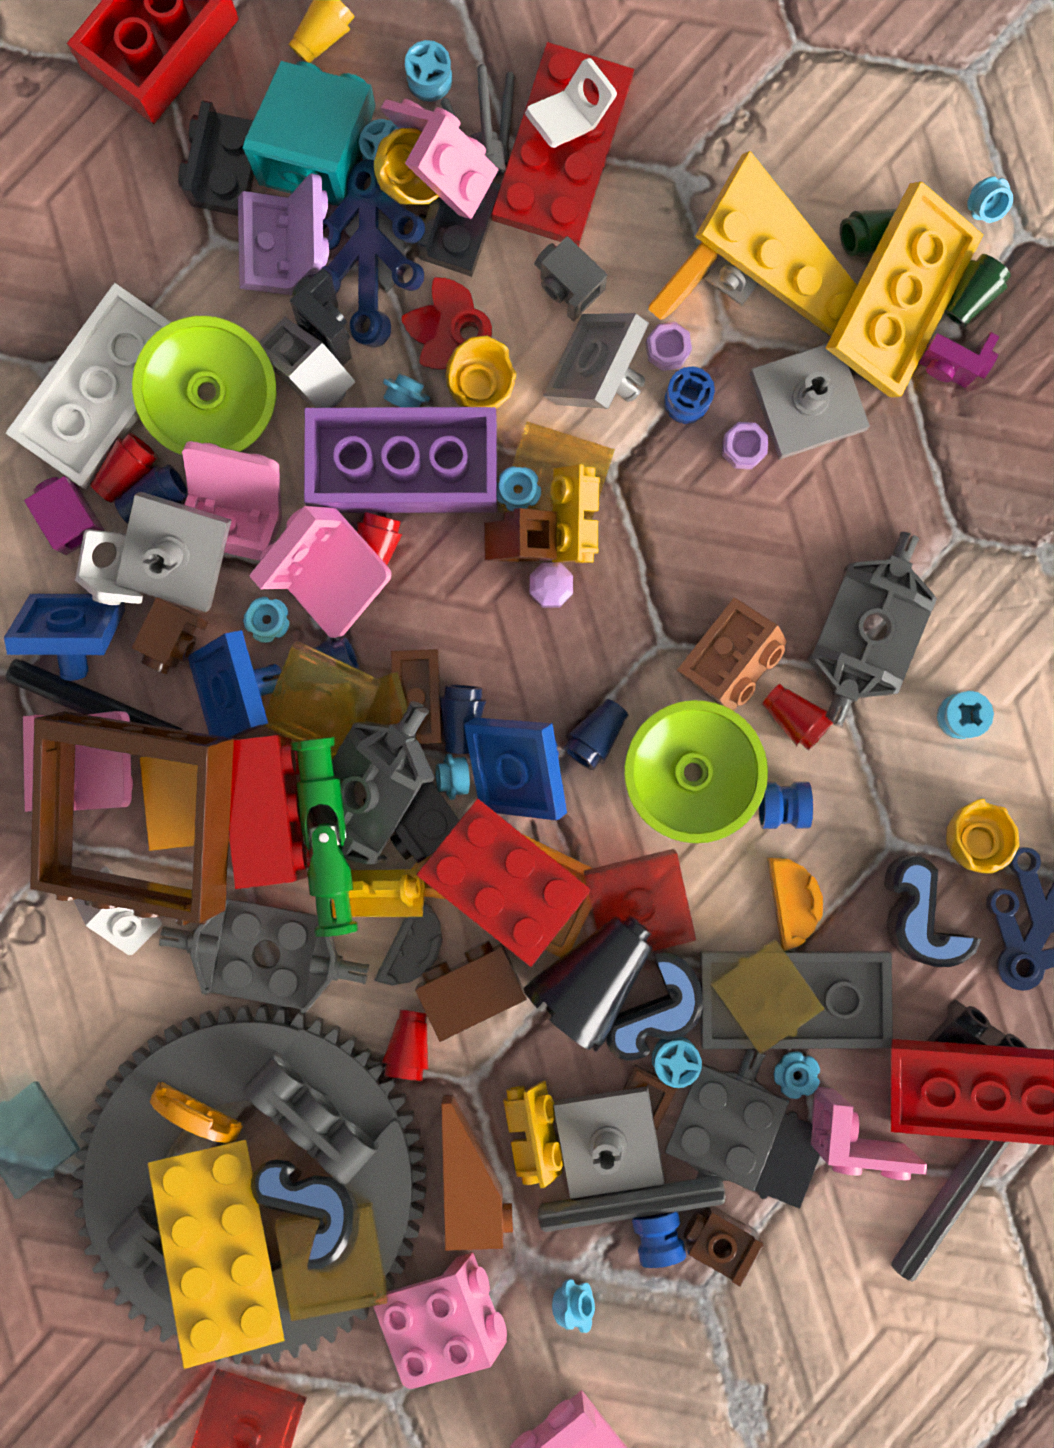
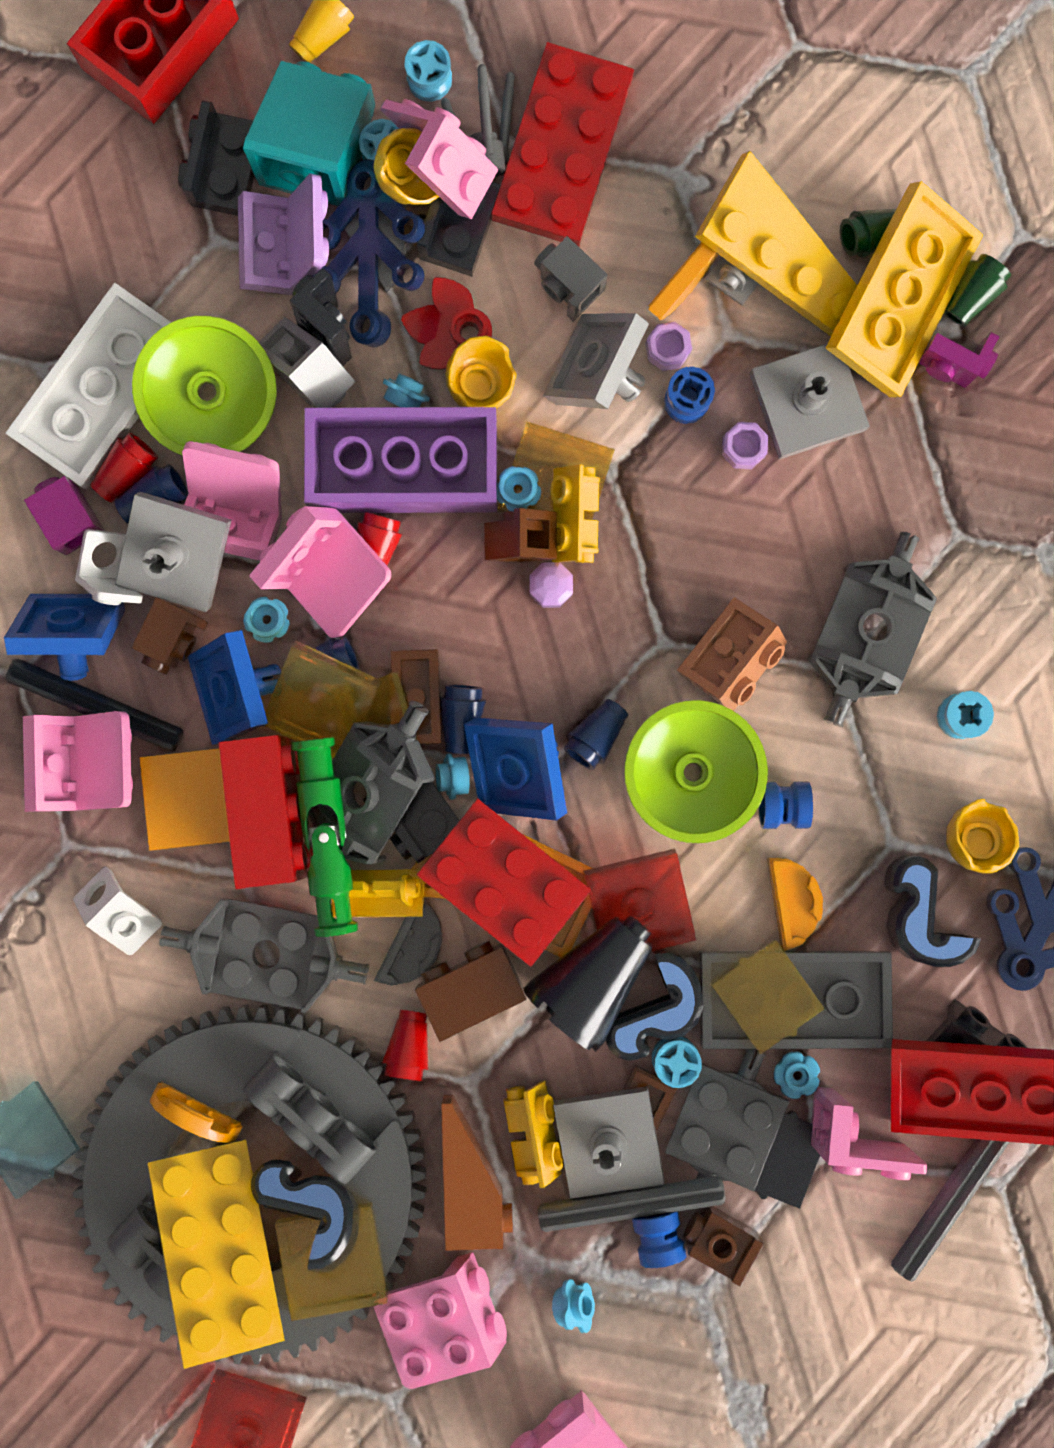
(54, 811): reddish brown window -> none
(569, 112): white bracket -> none
(797, 716): red cone -> none
(990, 199): medium azure plate -> none

